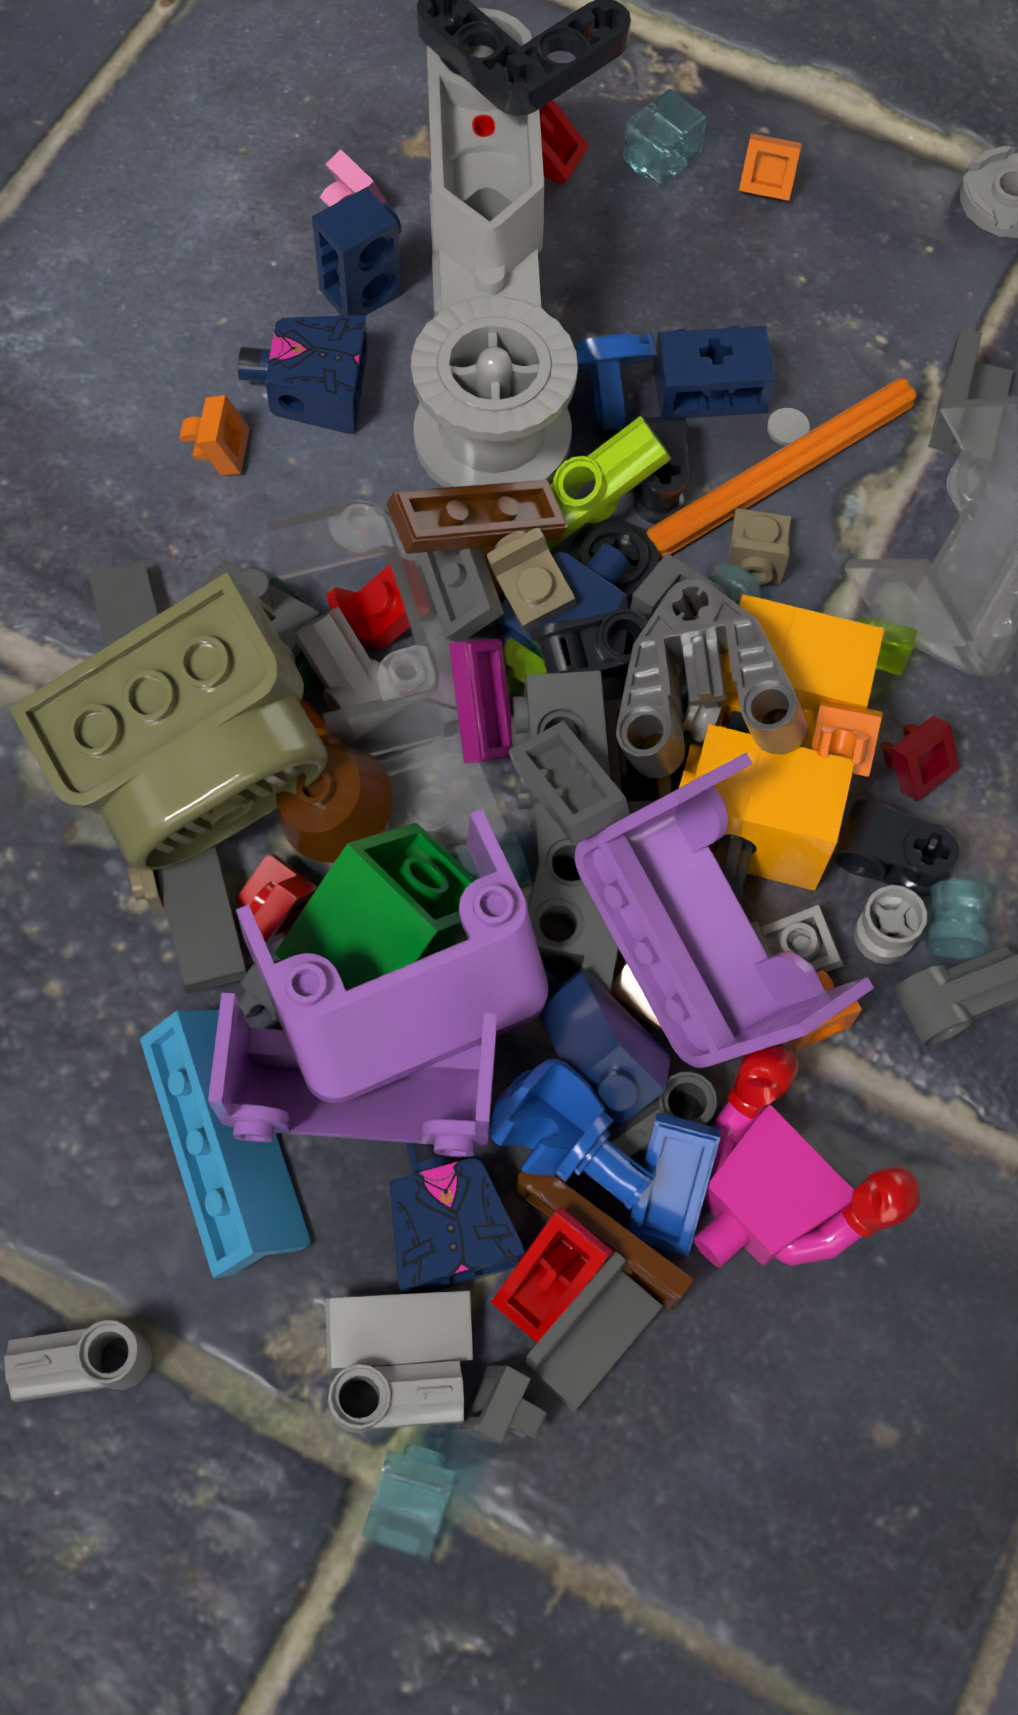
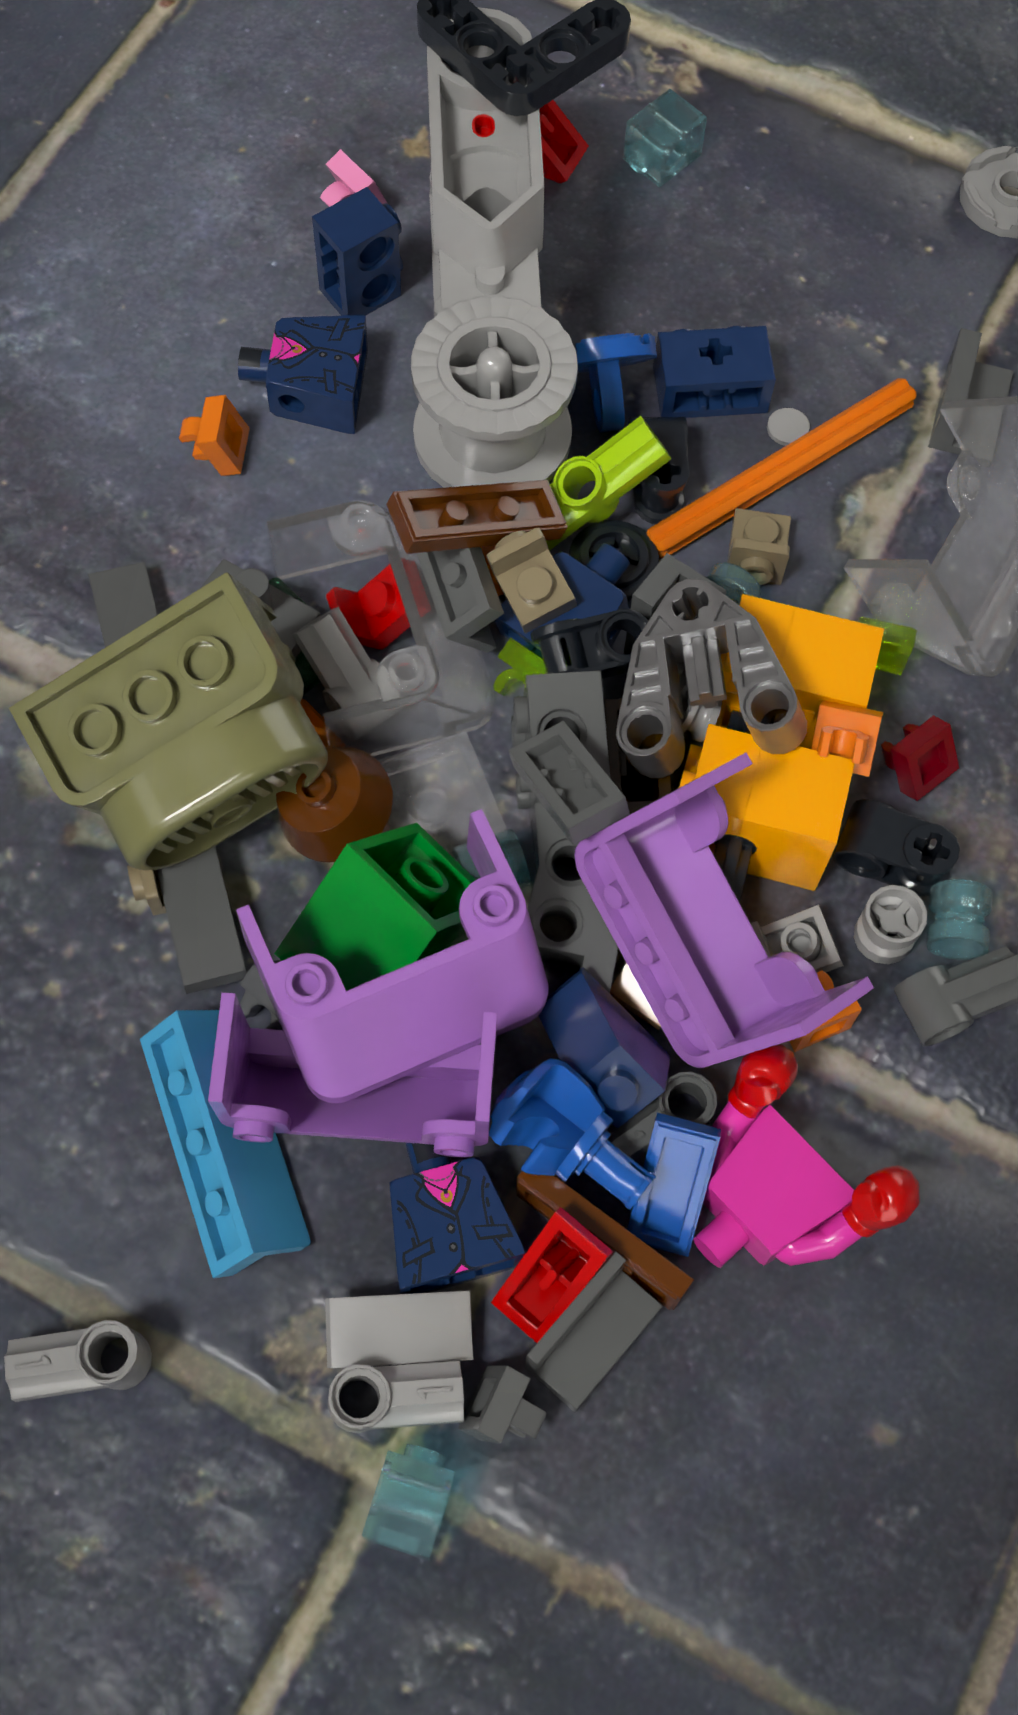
(276, 897): red bracket -> none
(481, 699): magenta tile -> none
(770, 166): orange tile -> none

